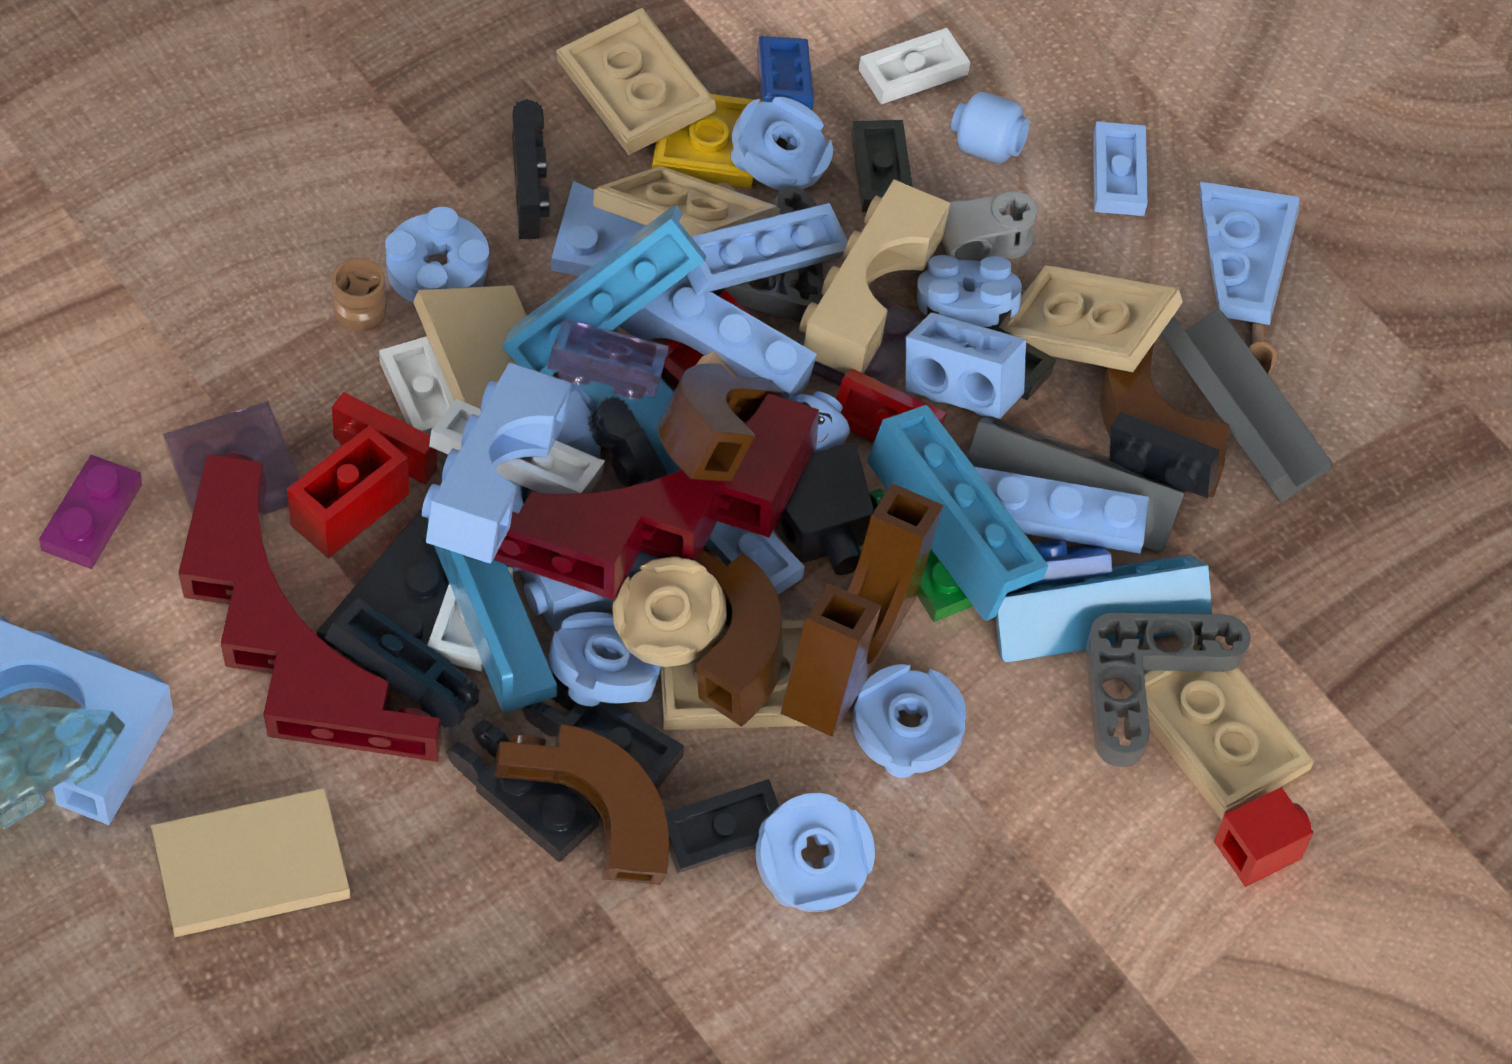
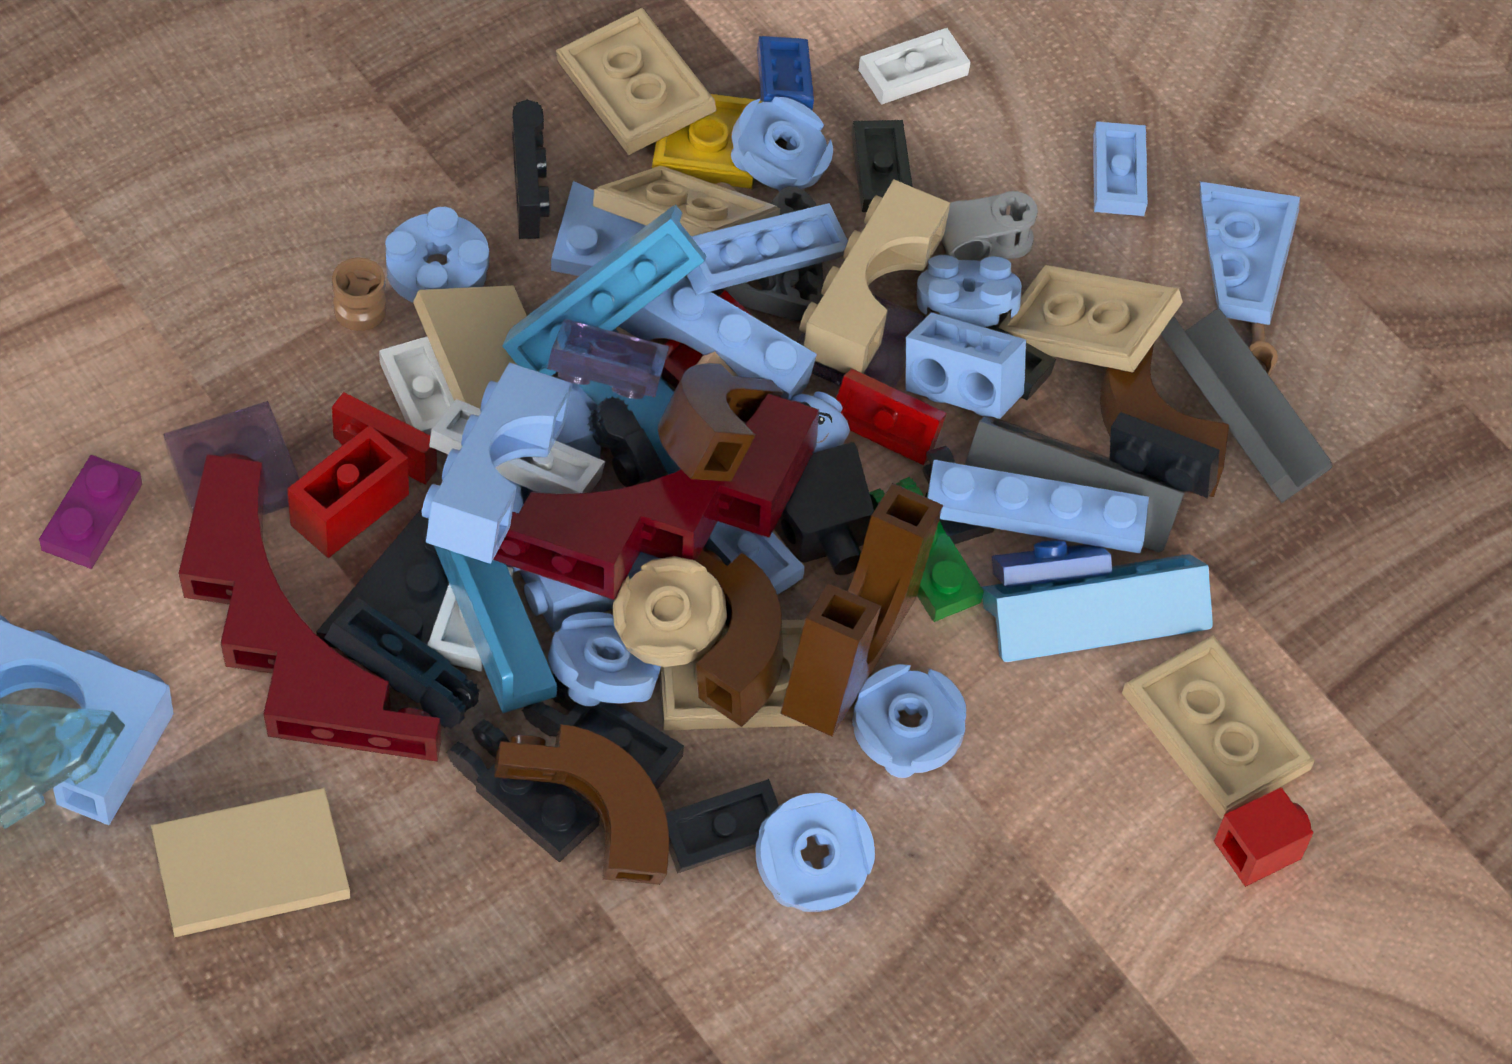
(975, 531): dark azure panel -> none
(990, 127): light blue head -> none
(1130, 662): dark grey beam -> none

